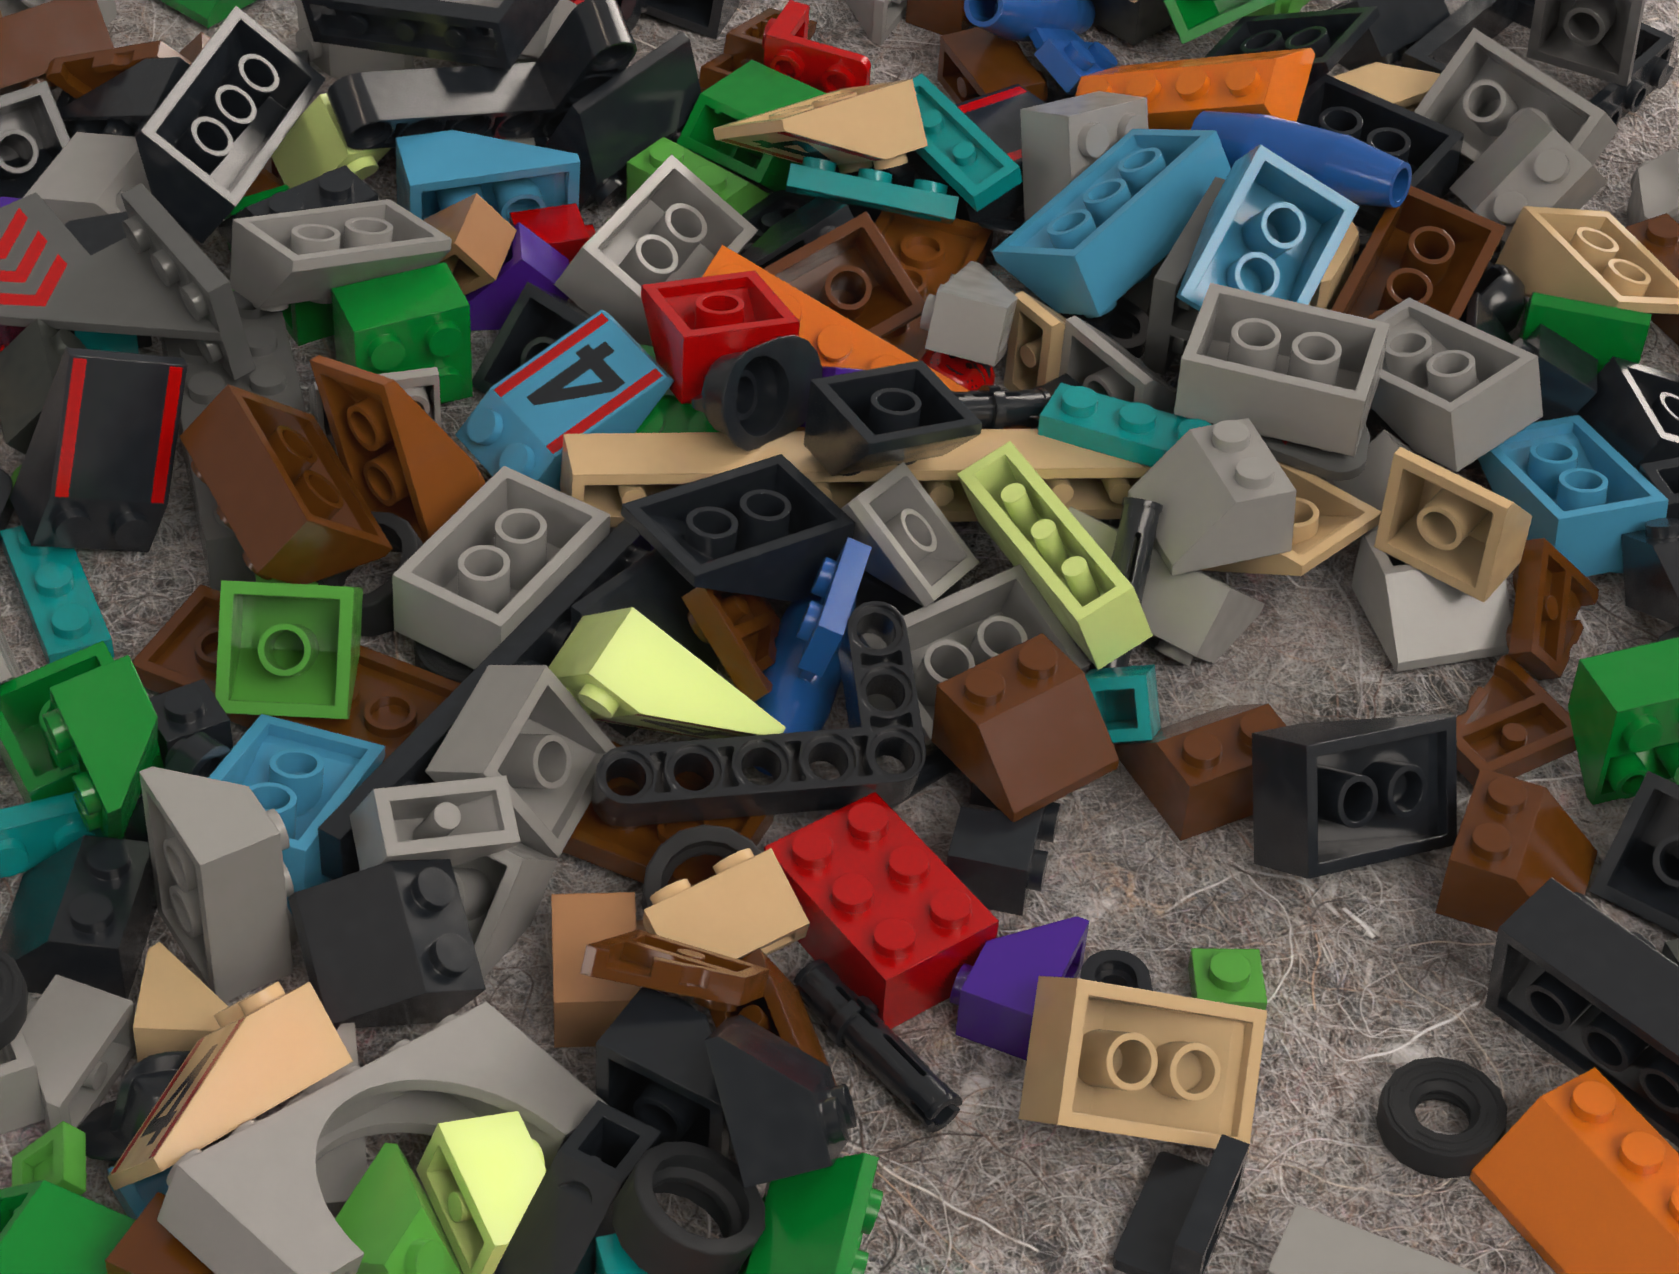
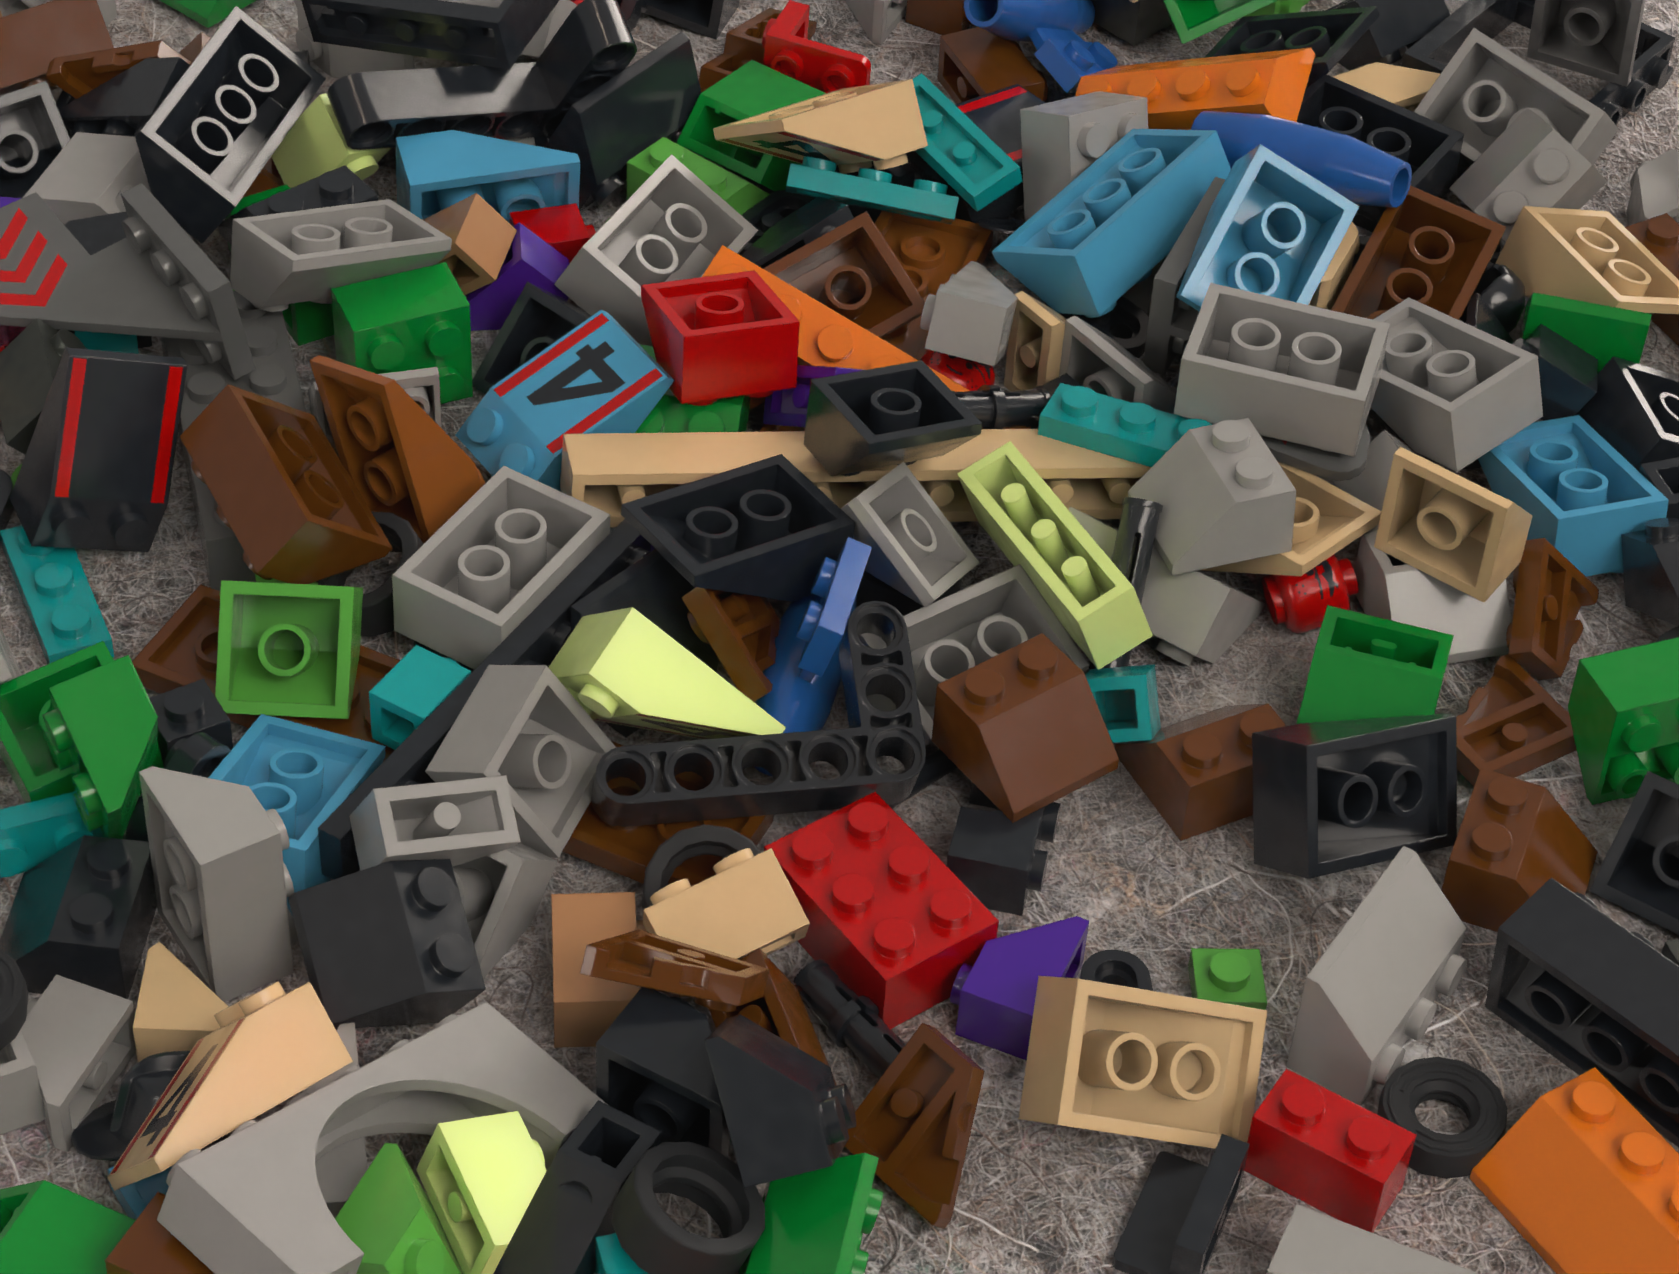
(54, 1157): bright green plate -> none
(411, 694): none -> teal brick
(760, 391): black piece -> none
(921, 1122): none -> reddish brown wing
(1303, 599): none -> red head
(1328, 1151): none -> red brick
(1373, 669): none -> green slope
(1378, 982): none -> light grey slope

